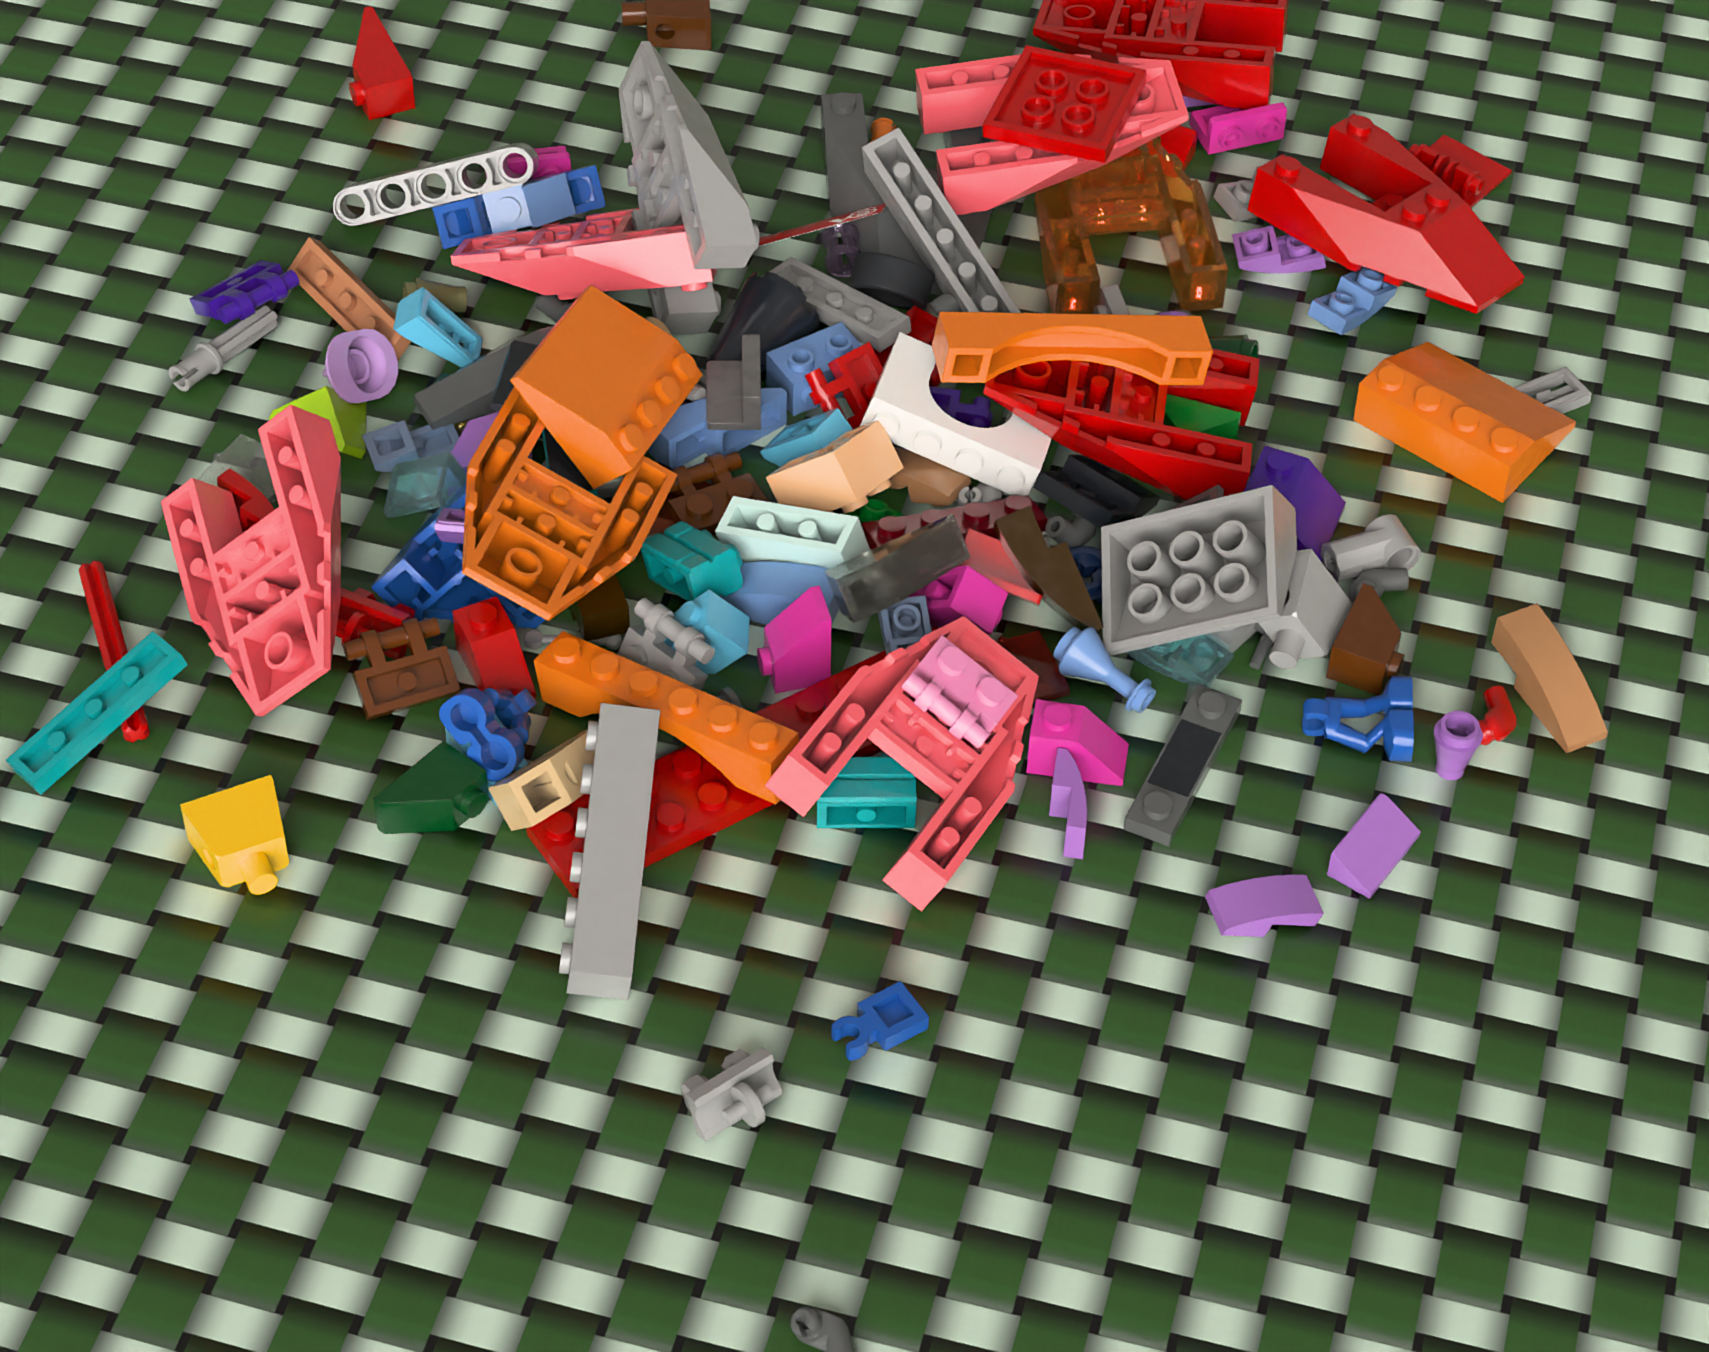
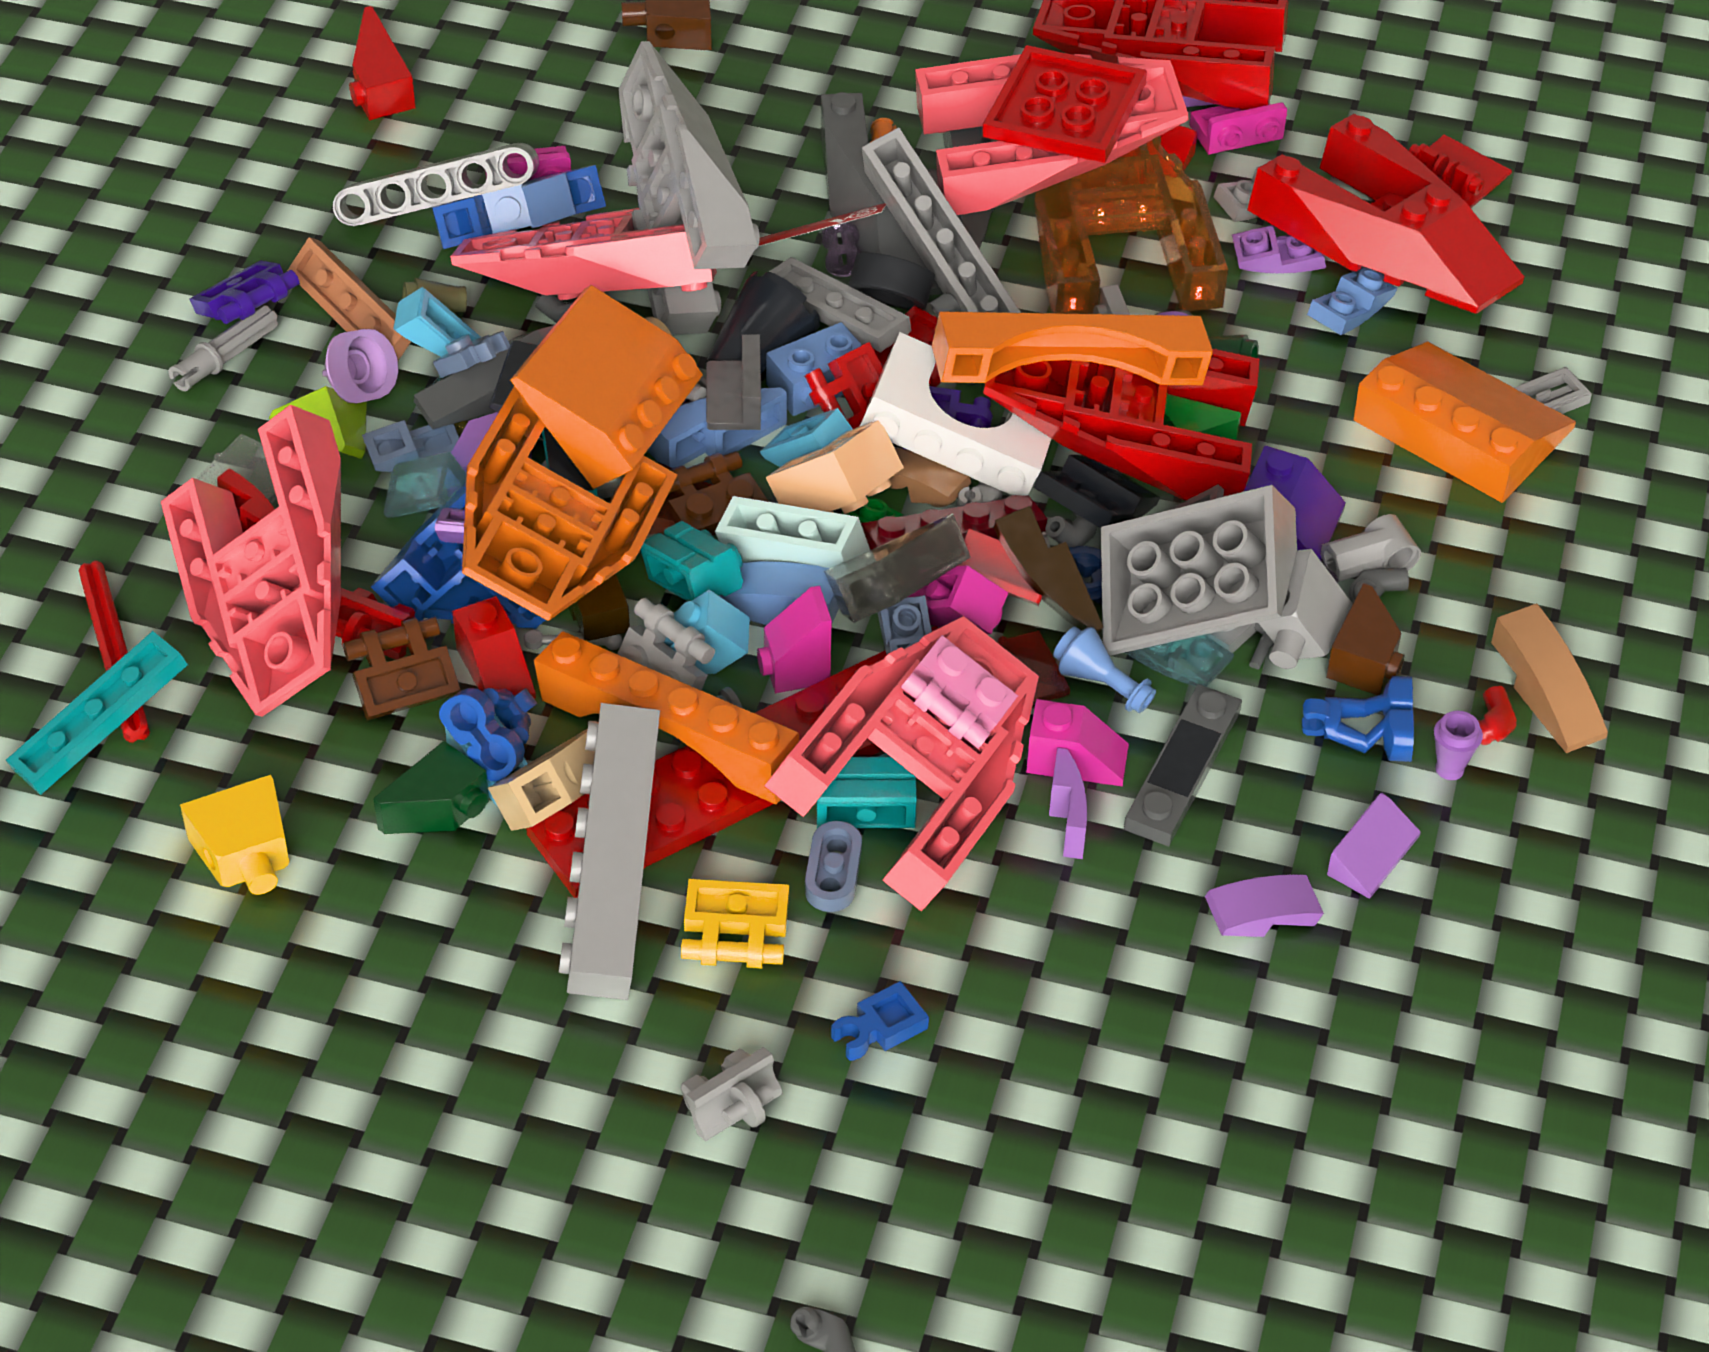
(467, 352): none -> sand blue plate
(735, 909): none -> yellow plate
(833, 870): none -> sand blue plate

